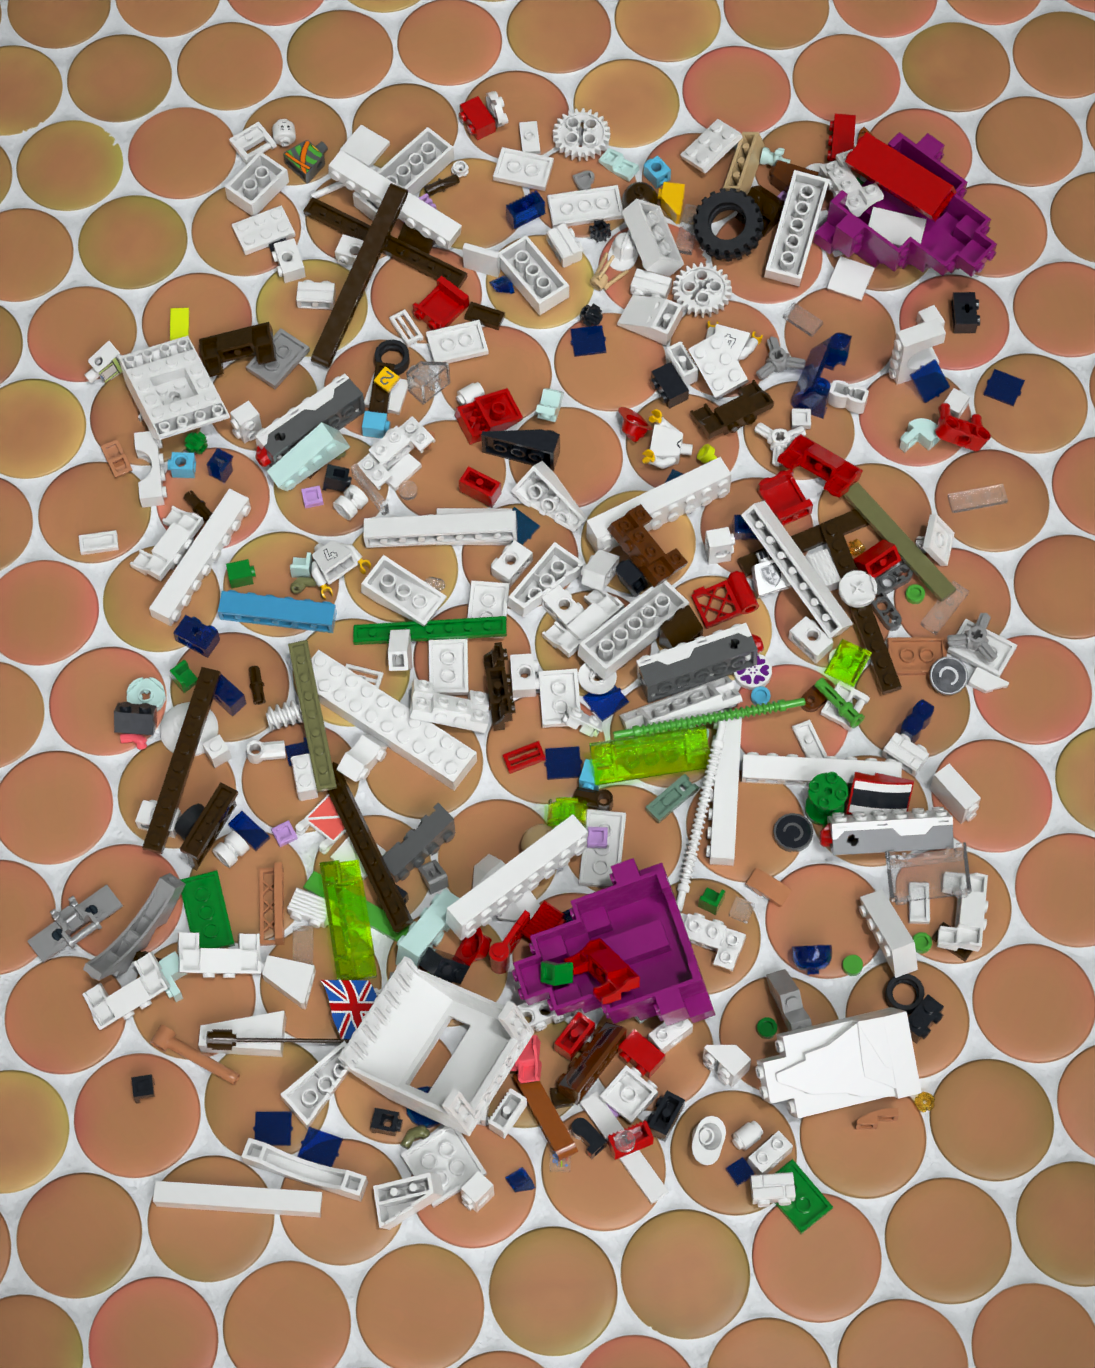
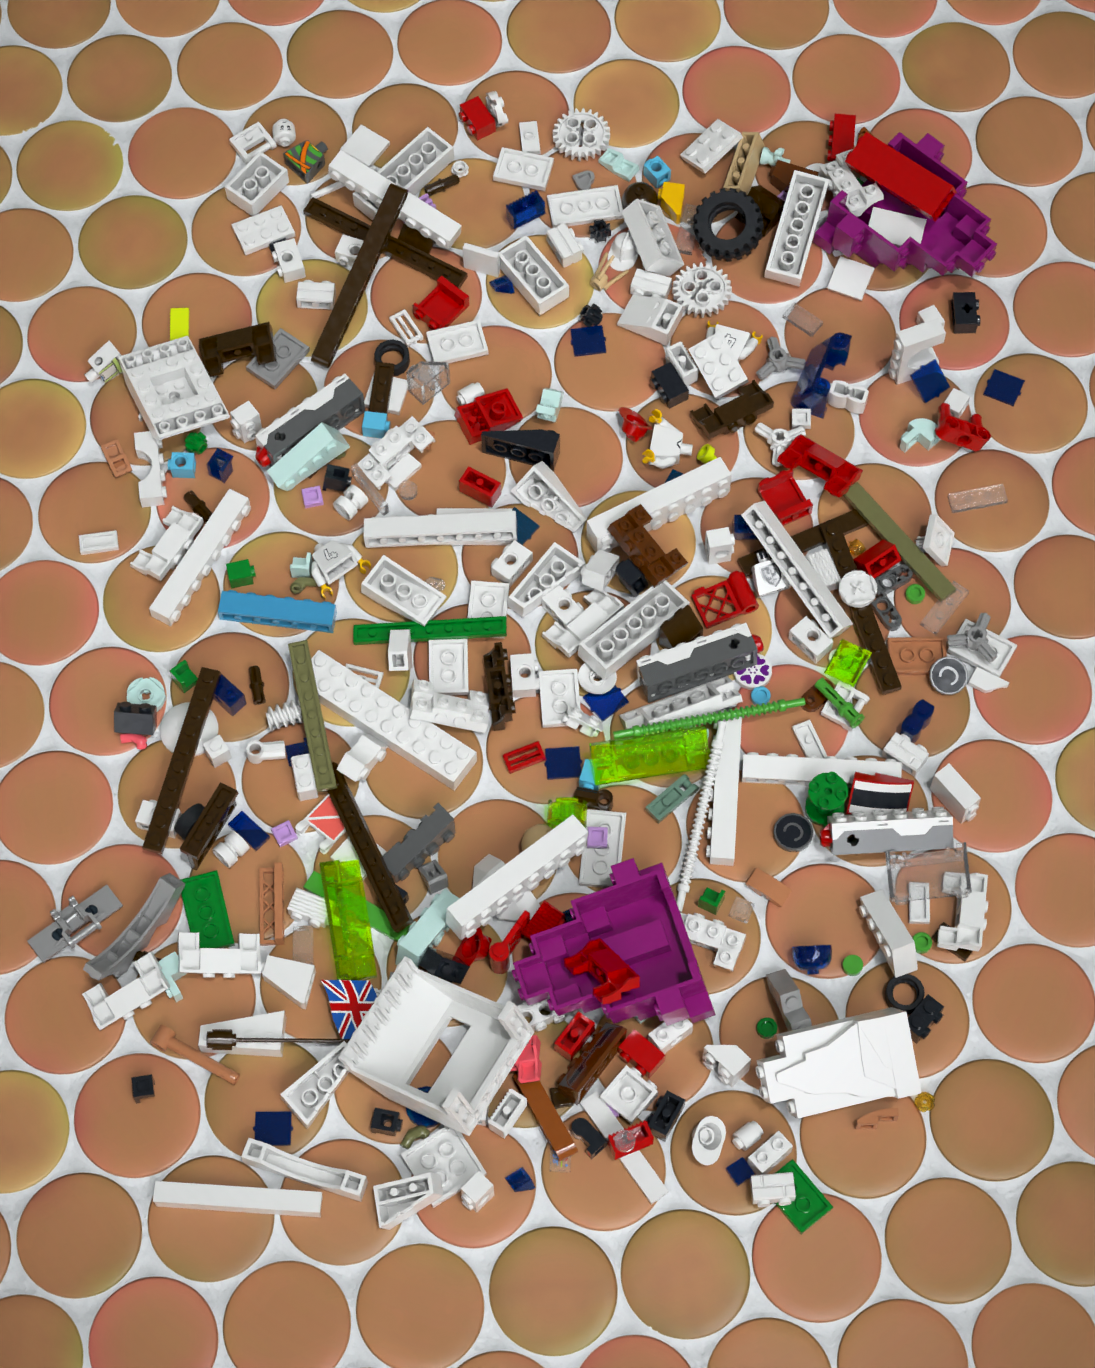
(202, 644): clear blue brick -> none
(320, 1147): clear blue piece -> none
(386, 379): yellow tile -> none
(488, 316): dark brown tile -> none
(556, 973): green panel -> none

